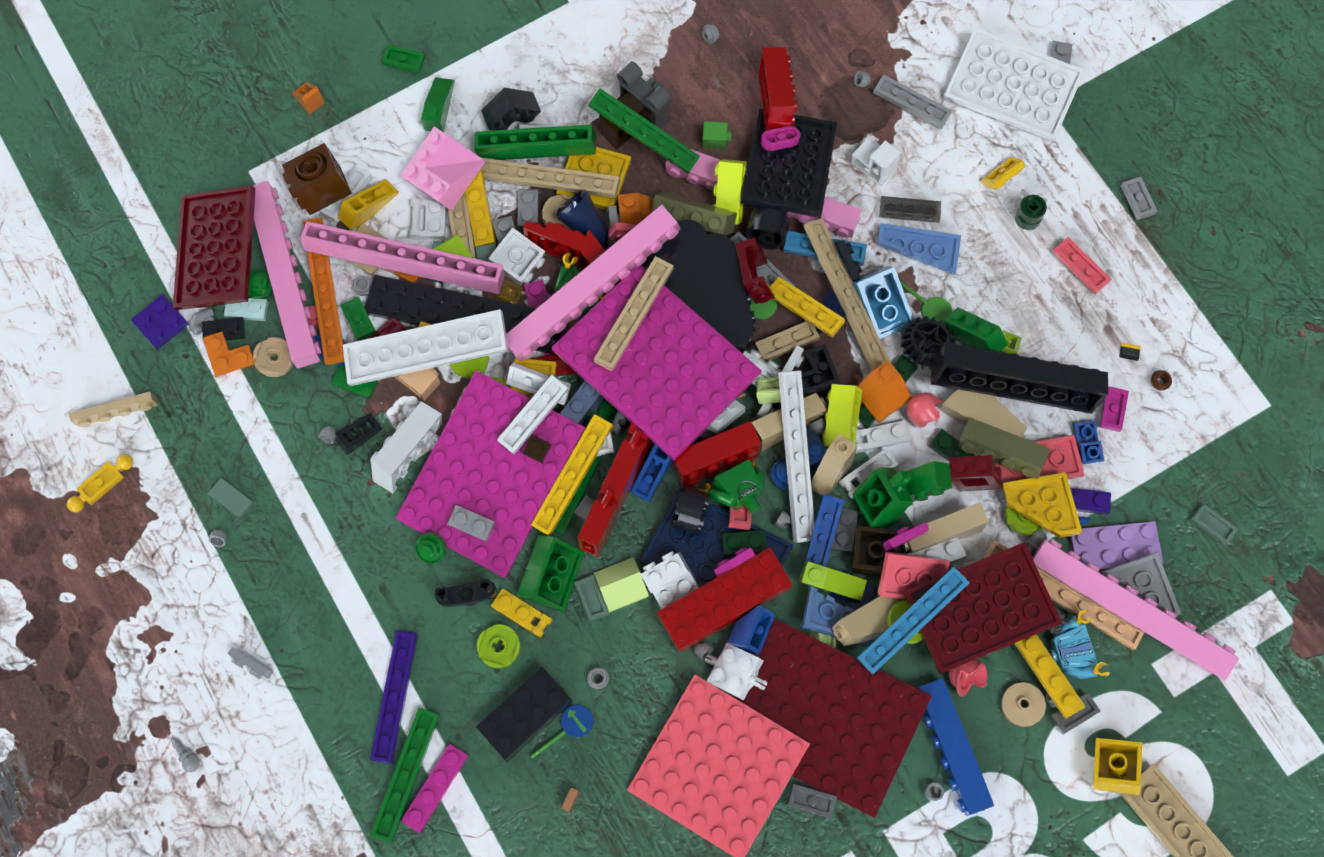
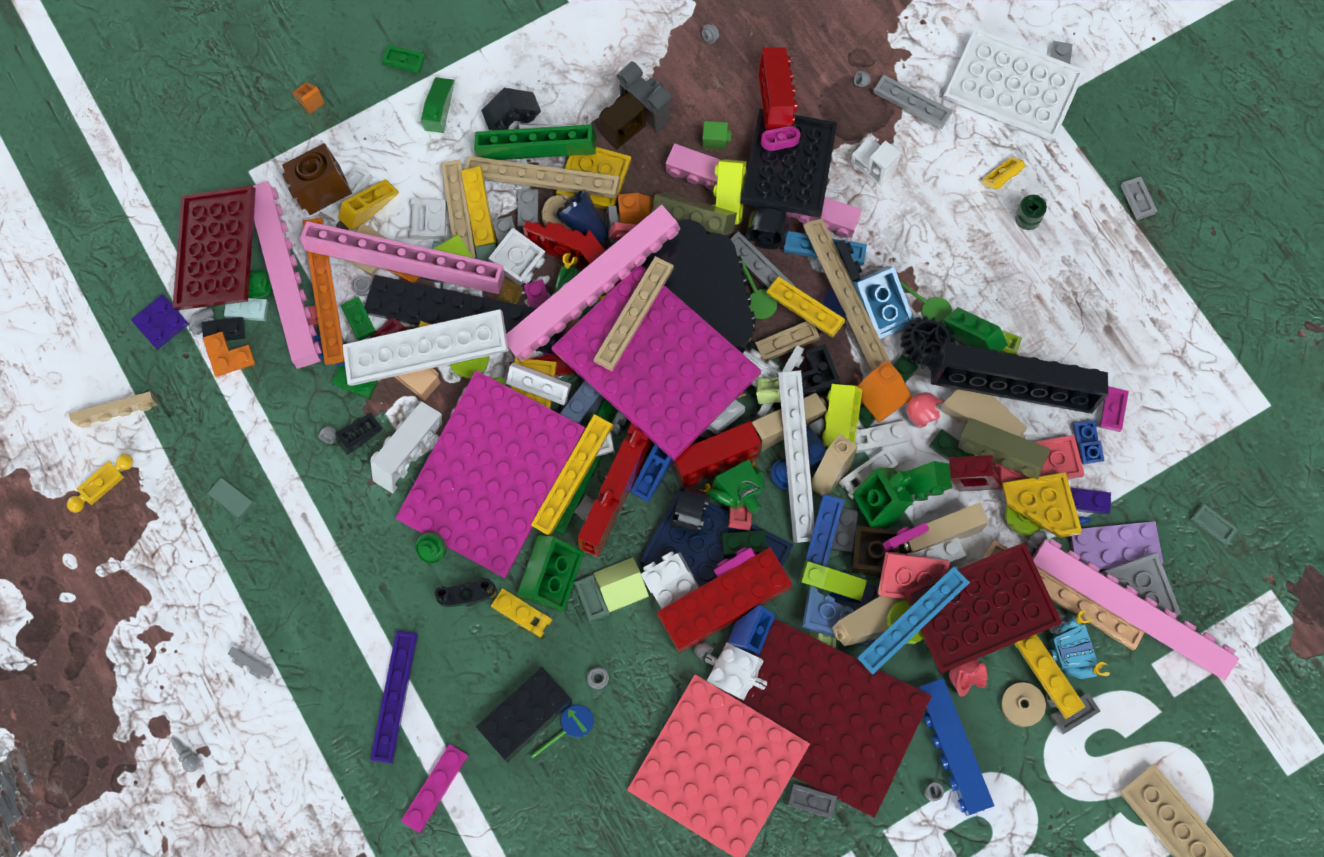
(218, 538): light grey hinge -> none
(272, 348): tan plate -> none
(405, 775): green plate -> none
(442, 168): bright pink slope -> none
(471, 523): light grey plate -> none
(492, 636): lime plate -> none
(532, 414): white plate -> none
(537, 449): dark brown plate -> none
(570, 800): nougat tile -> none
(643, 130): green plate -> none
(750, 257): dark red window -> none
(783, 520): light grey hinge -> none
(910, 209): clear smoke plate -> none
(926, 246): medium blue wing -> none
(1081, 265): coral plate -> none
(1117, 766): yellow brick -> none
(1129, 351): black sticker -> none
(1165, 376): reddish brown plate -> none

